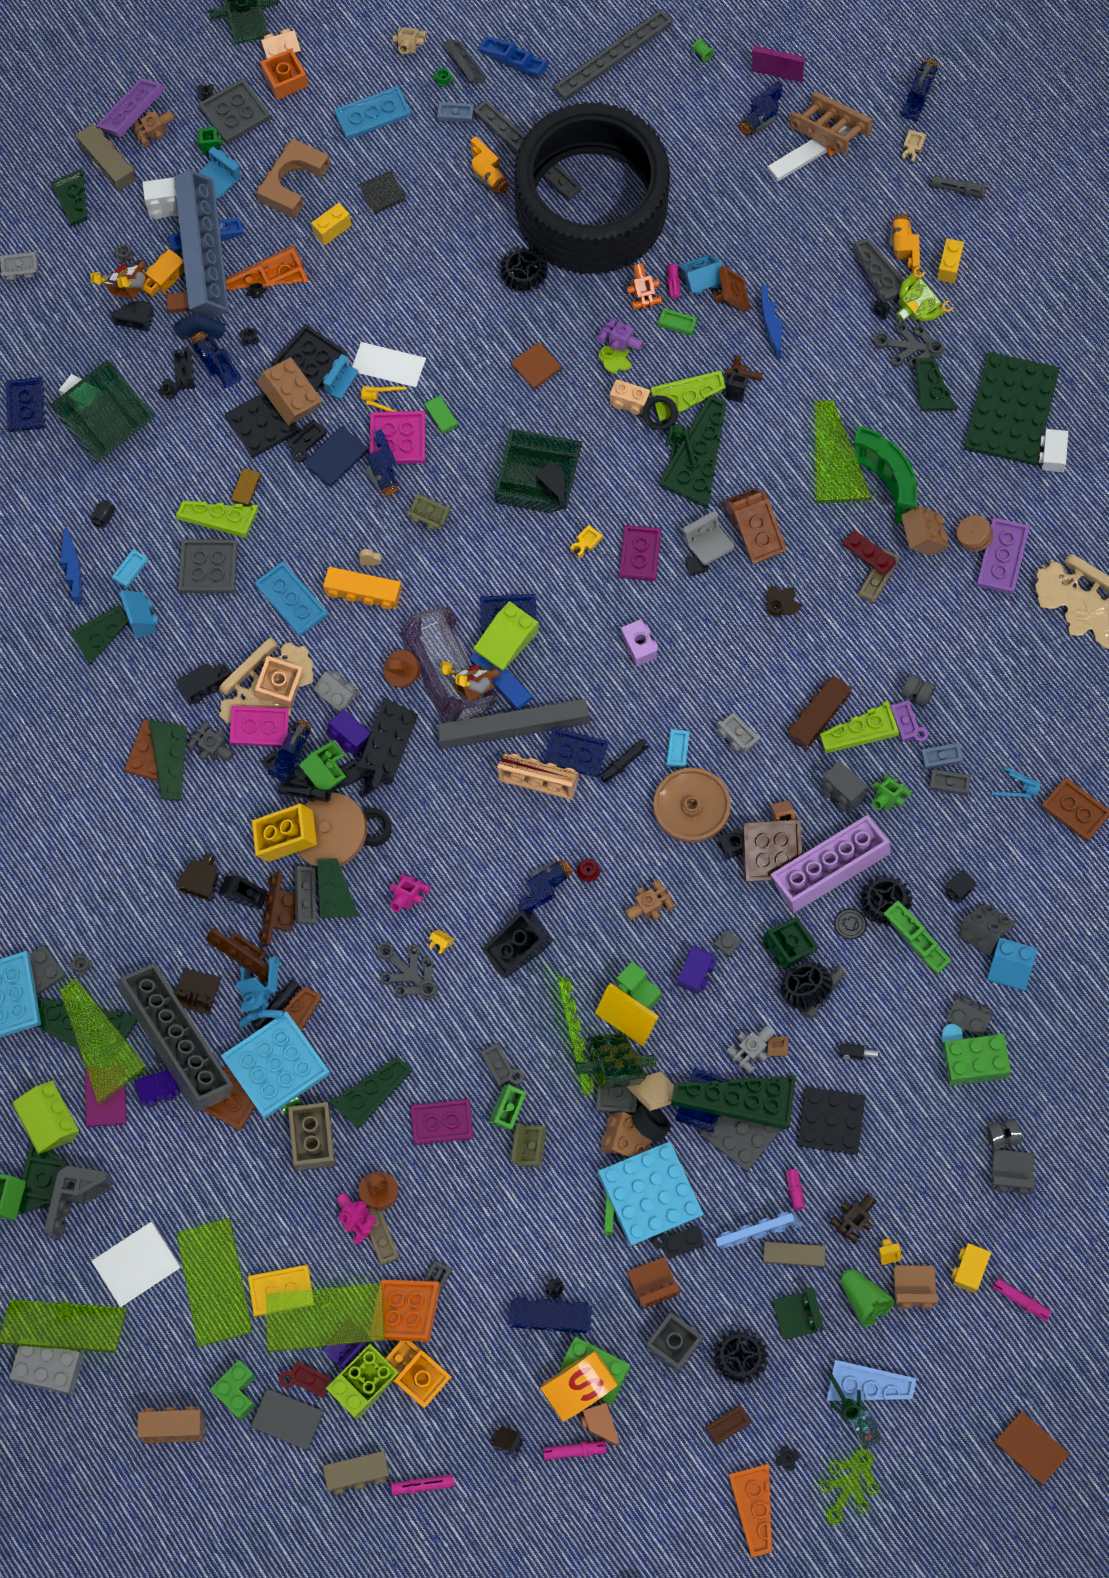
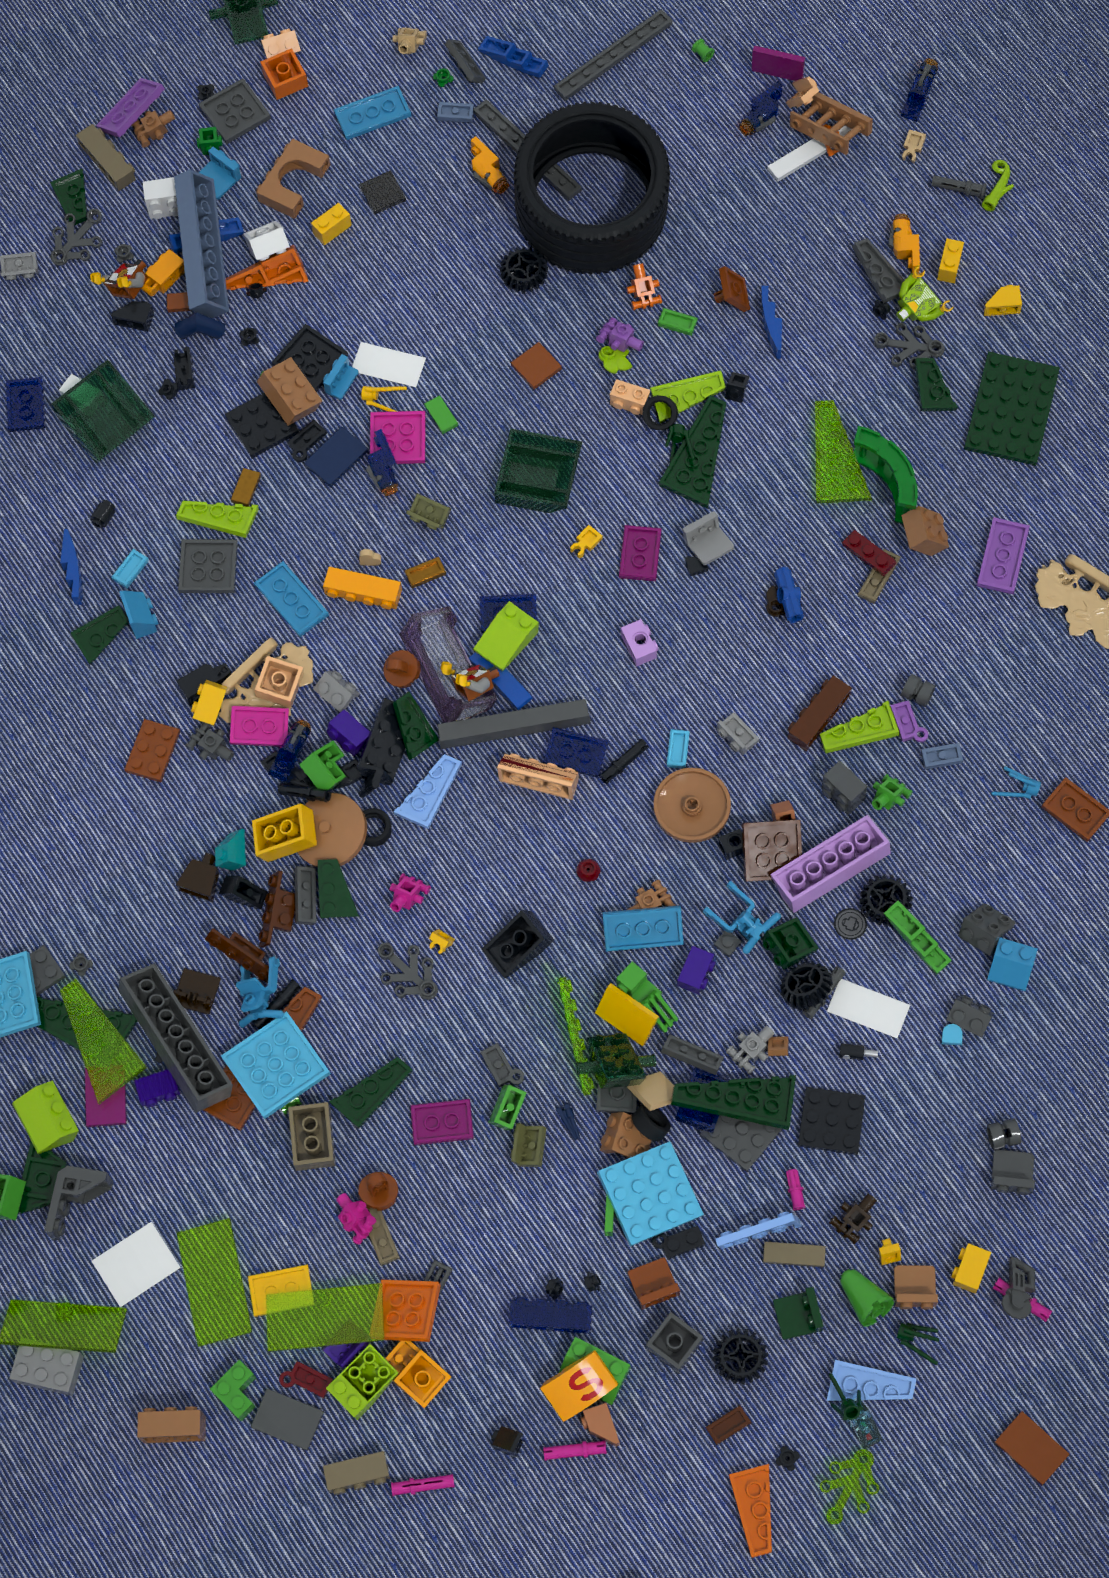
(74, 239): none -> dark grey plant
(169, 758): dark green wing -> none
(209, 702): none -> yellow brick
(215, 360): clear blue plate -> none
(231, 851): none -> teal slope
(266, 240): none -> white brick
(413, 725): none -> dark green wing
(425, 572): none -> pearl gold tile
(430, 792): none -> light blue wing
(541, 884): clear blue plate -> none
(552, 481): black slope -> none
(568, 1118): none -> dark blue piece
(592, 1282): none -> black plate
(643, 928): none -> dark azure tile
(668, 1021): none -> bright green tile
(673, 281): dark pink axle -> none
(692, 1054): none -> dark grey plate
(701, 273): dark azure slope -> none
(742, 369): reddish brown hose -> none
(745, 922): none -> dark azure piece
(757, 524): dark orange bracket -> none
(788, 595): none -> blue piece
(806, 90): none -> light nougat bracket
(868, 1008): none -> white sticker
(908, 1332): none -> dark green plant
(950, 782): dark grey plate -> none
(960, 886): black brick -> none
(975, 533): medium nougat head -> none
(976, 1060): bright green brick -> none
(991, 200): none -> lime plant
(1004, 302): none -> yellow slope
(1016, 1300): none -> dark grey piece
(1054, 450): white brick -> none

